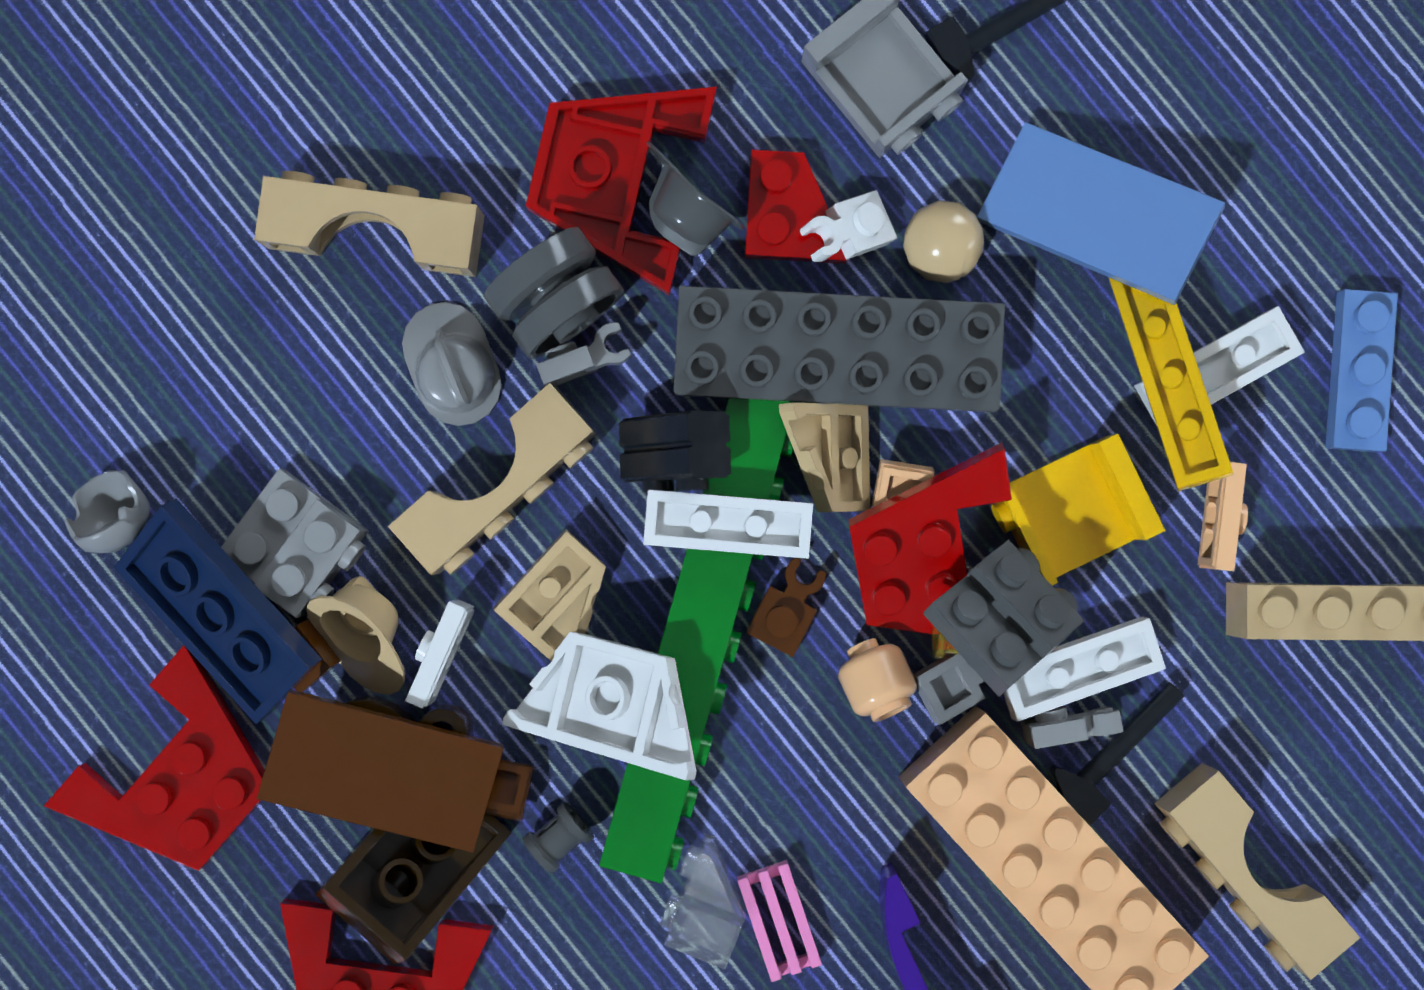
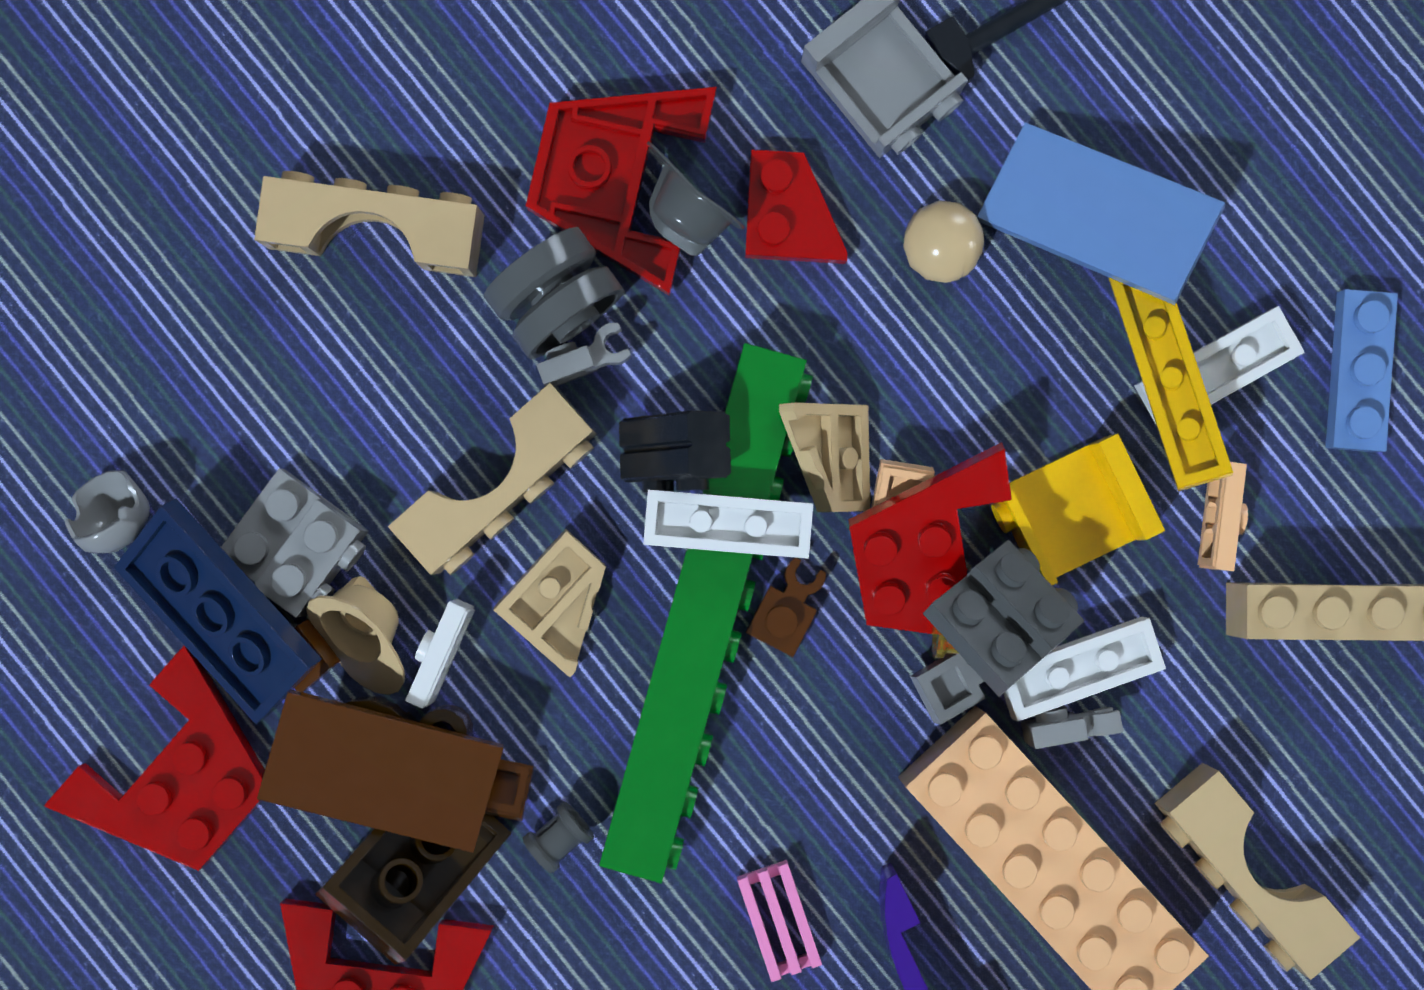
(451, 364): light grey piece -> none
(610, 704): white wing -> none
(709, 910): clear slope -> none
(839, 349): dark grey bracket -> none
(853, 226): white plate -> none
(877, 680): light nougat head -> none
(1080, 788): black piece -> none

